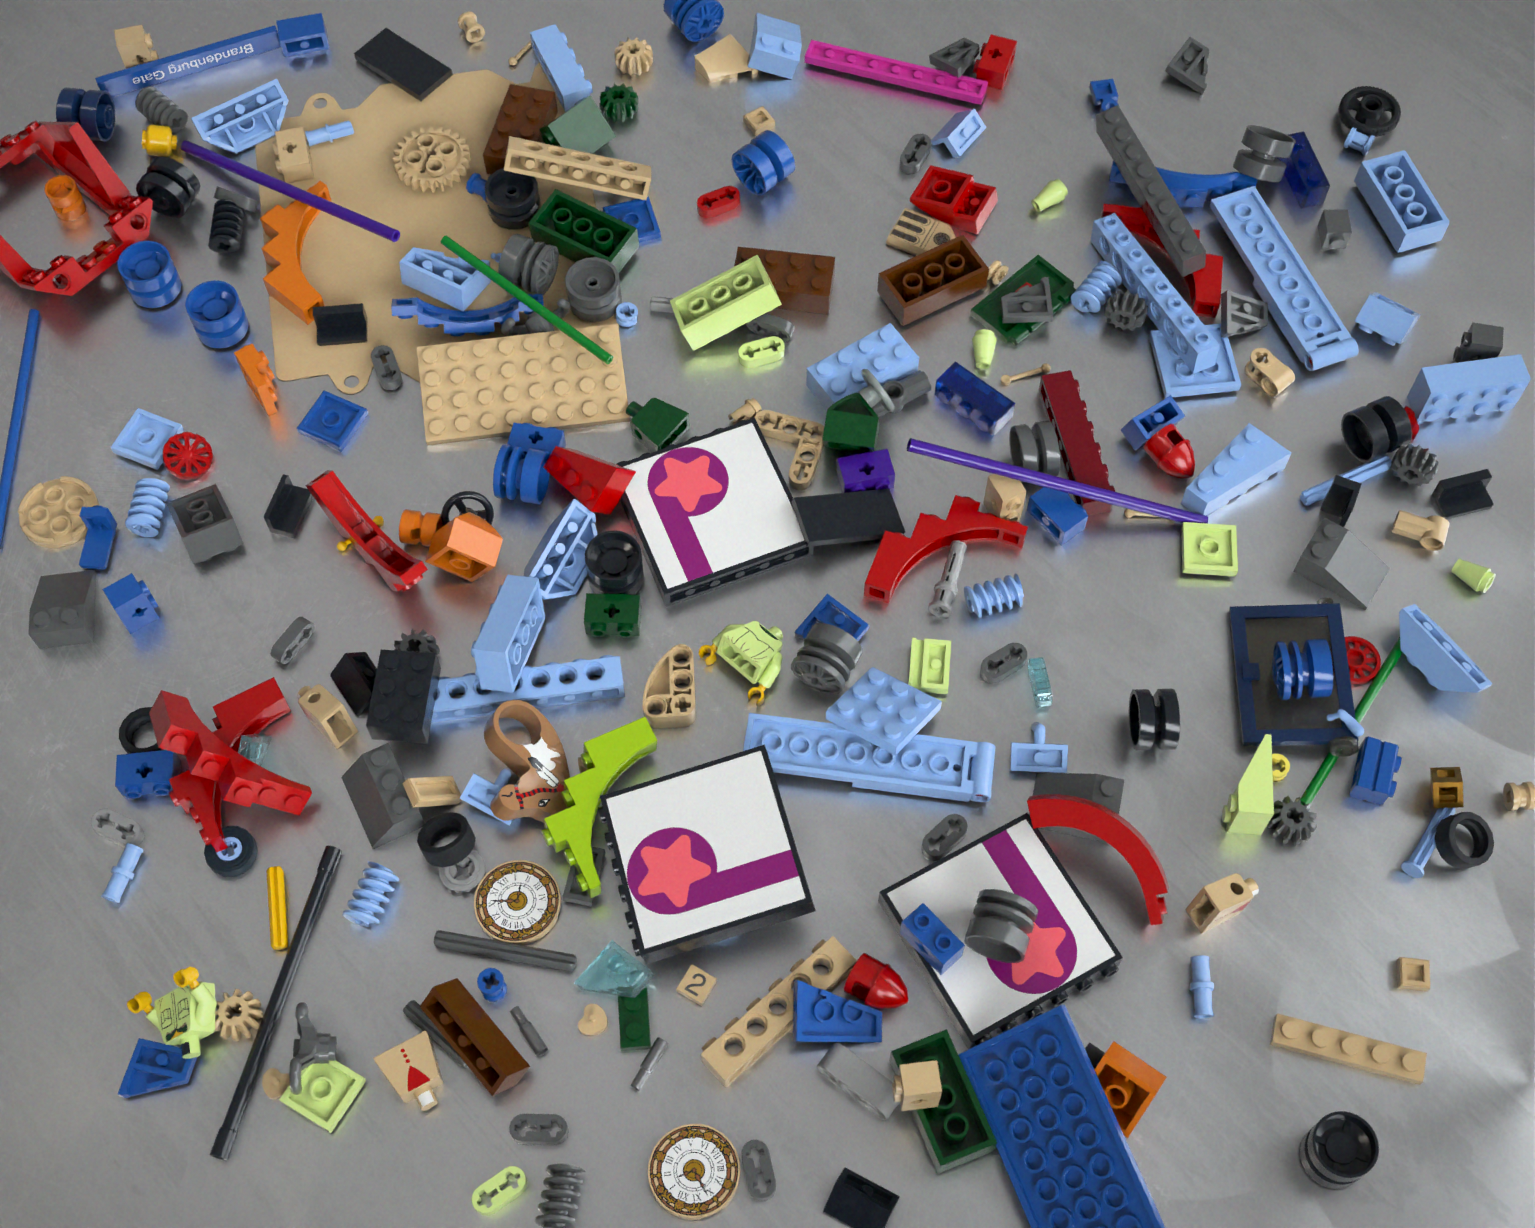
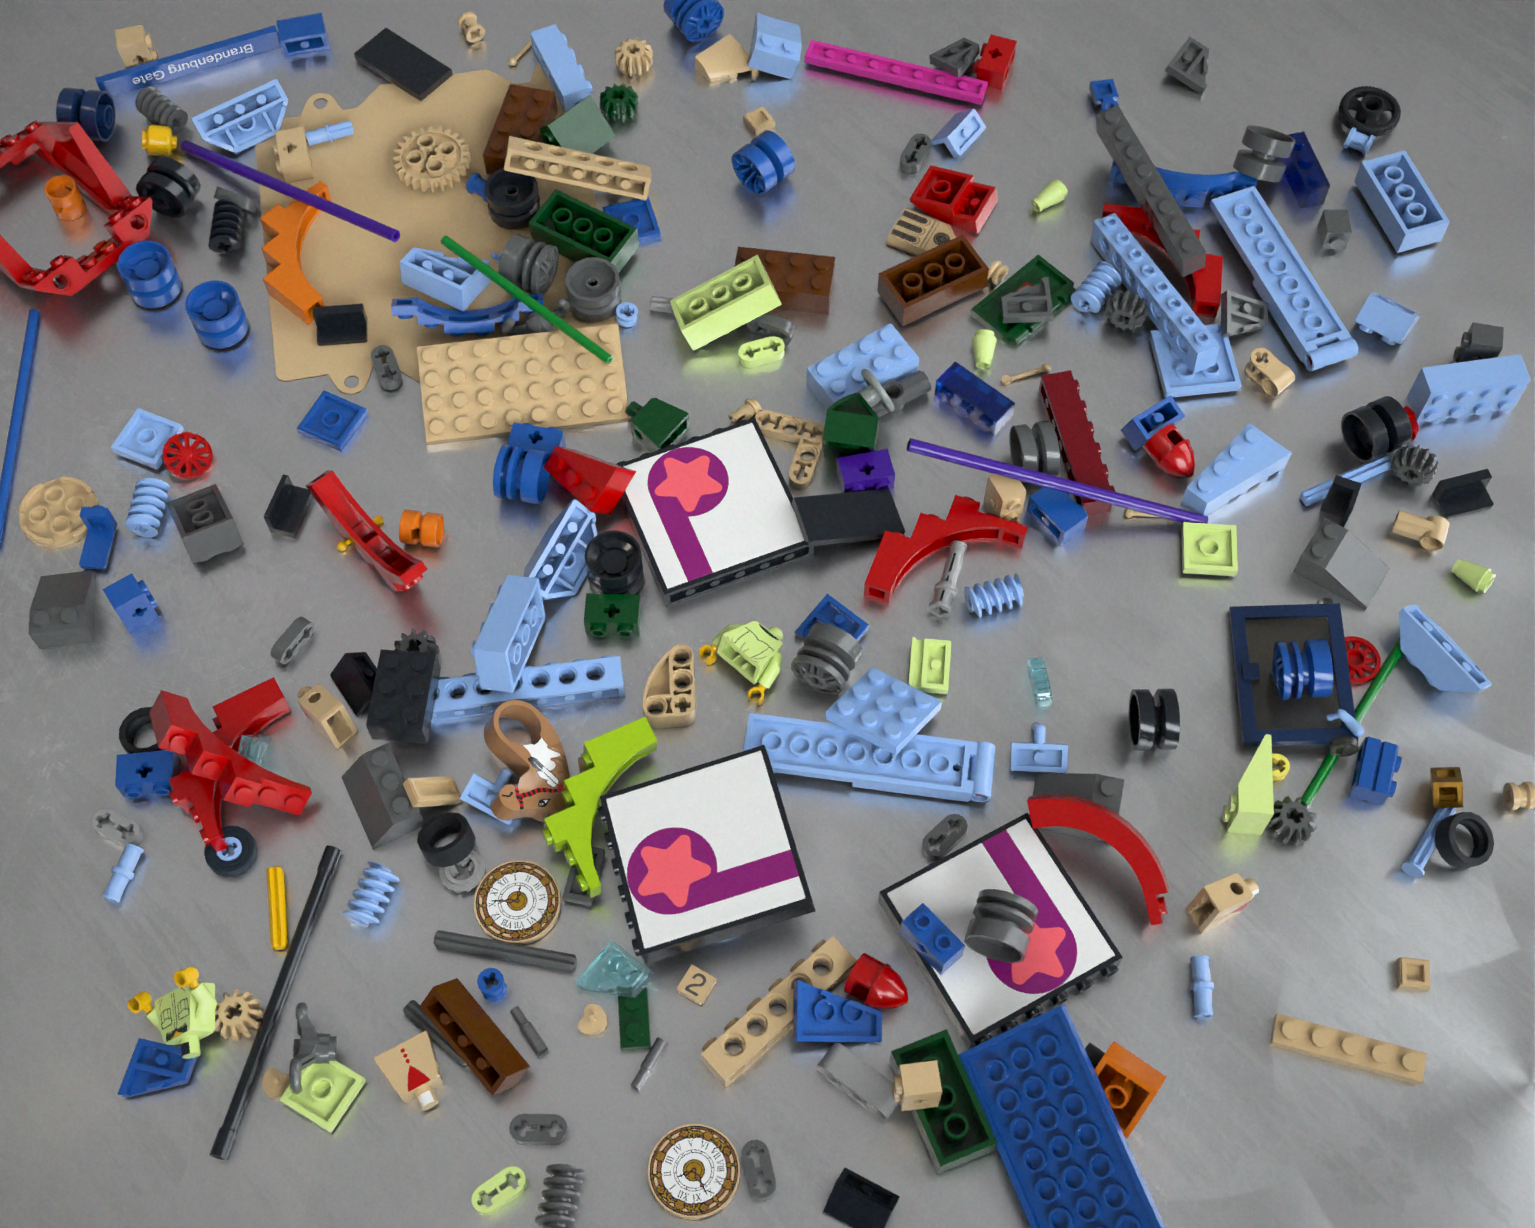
(258, 376): orange plate -> none
(467, 543): orange piece -> none
(717, 202): red beam -> none
(1006, 667): dark grey beam -> none
(1339, 1150): black wheel -> none

